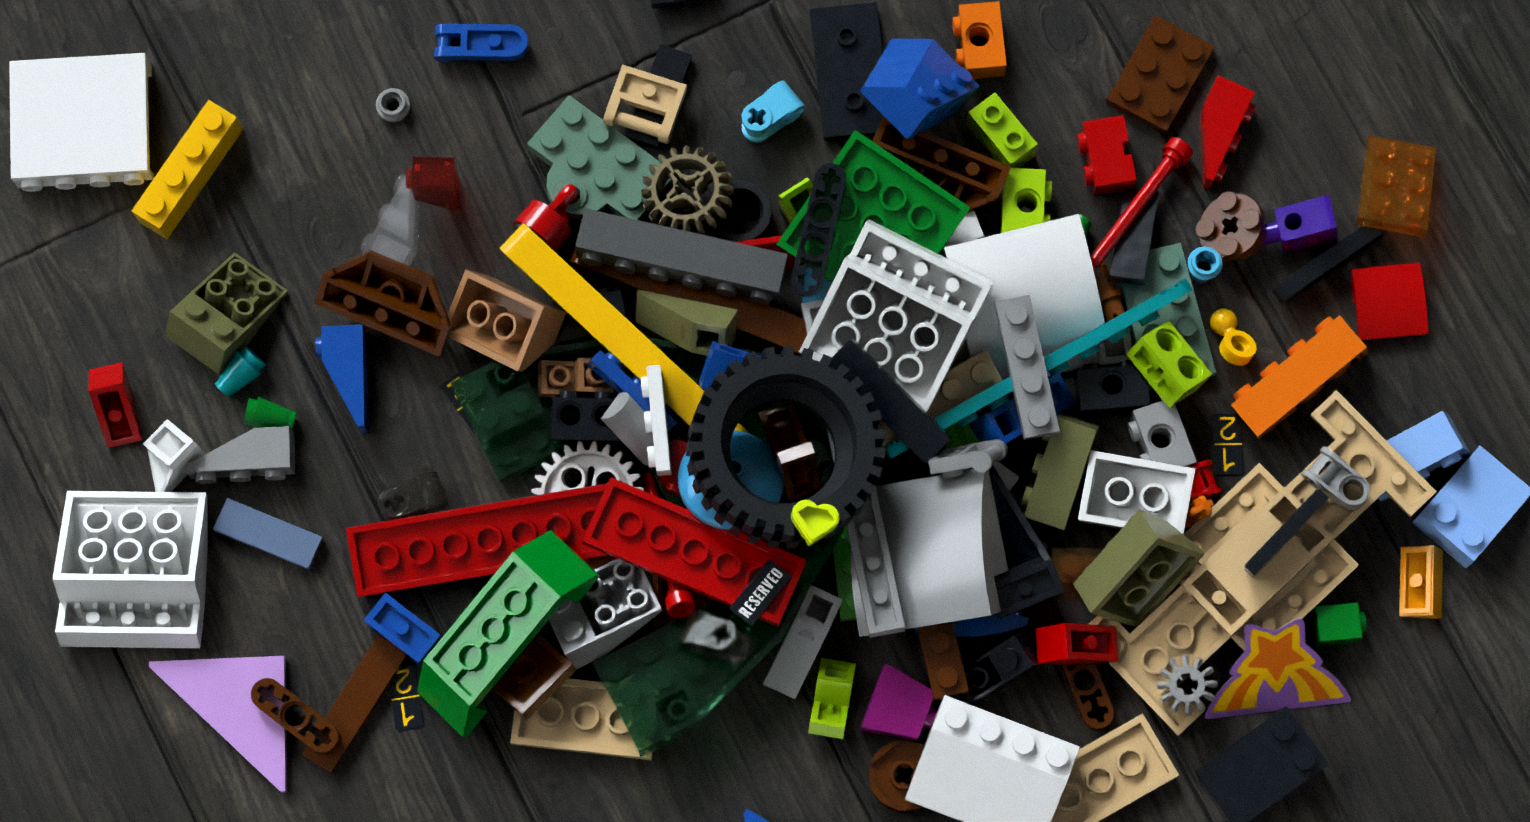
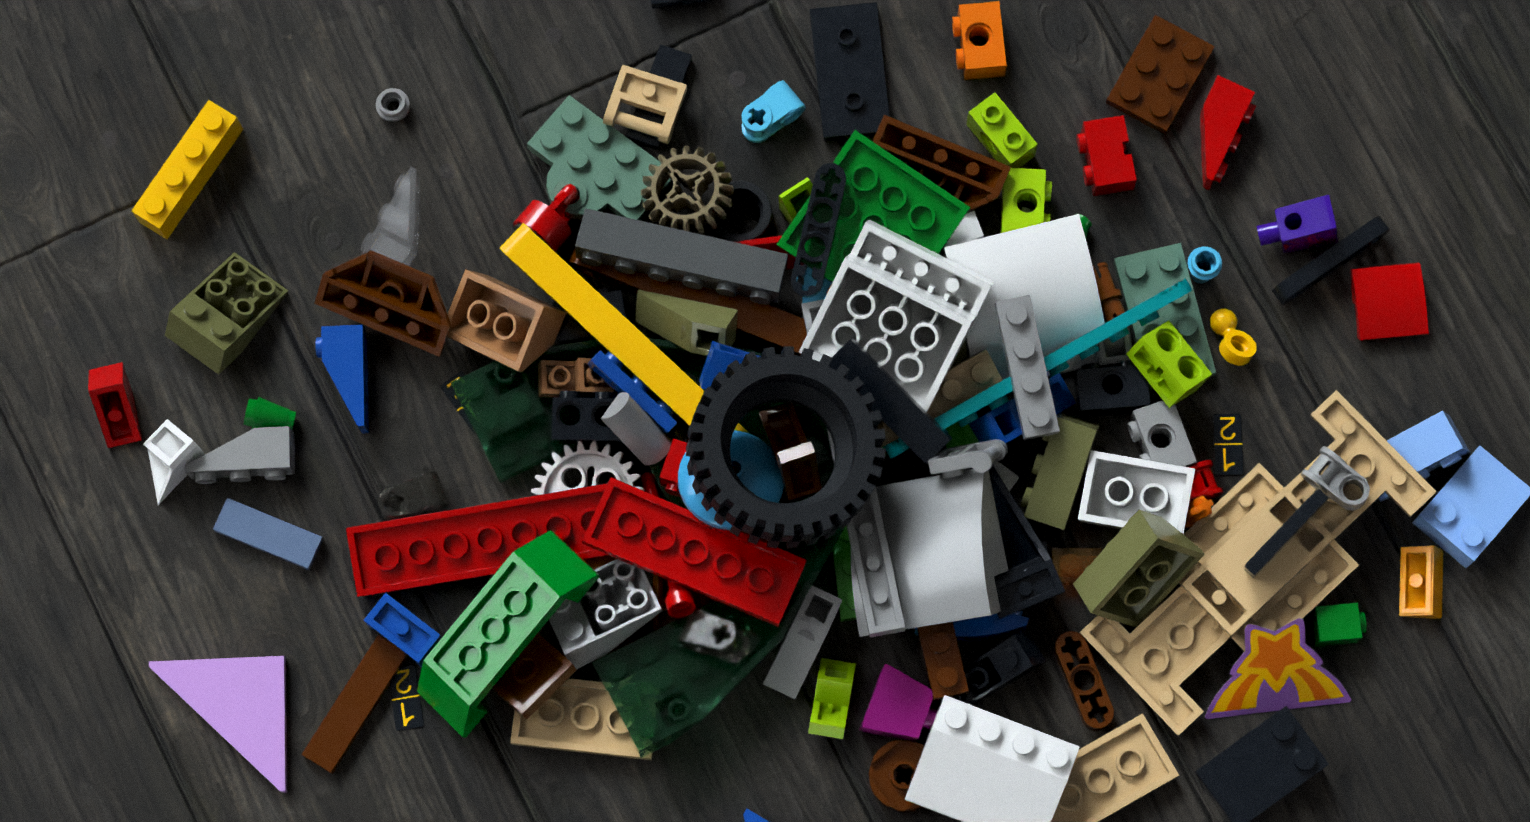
(80, 121): white panel -> none
(132, 569): white slope -> none
(240, 371): teal cone -> none
(281, 693): reddish brown beam -> none
(434, 181): clear red slope -> none
(480, 42): blue plate -> none
(656, 420): white plate -> none
(760, 592): black sticker -> none
(813, 520): neon yellow tile -> none
(917, 85): blue wedge -> none
(1076, 644): red slope -> none
(1134, 247): black tile -> none
(1175, 154): red piece -> none
(1195, 676): light grey gear -> none
(1220, 214): plate -> none
(1299, 376): orange wedge -> none
(1396, 186): clear orange plate -> none

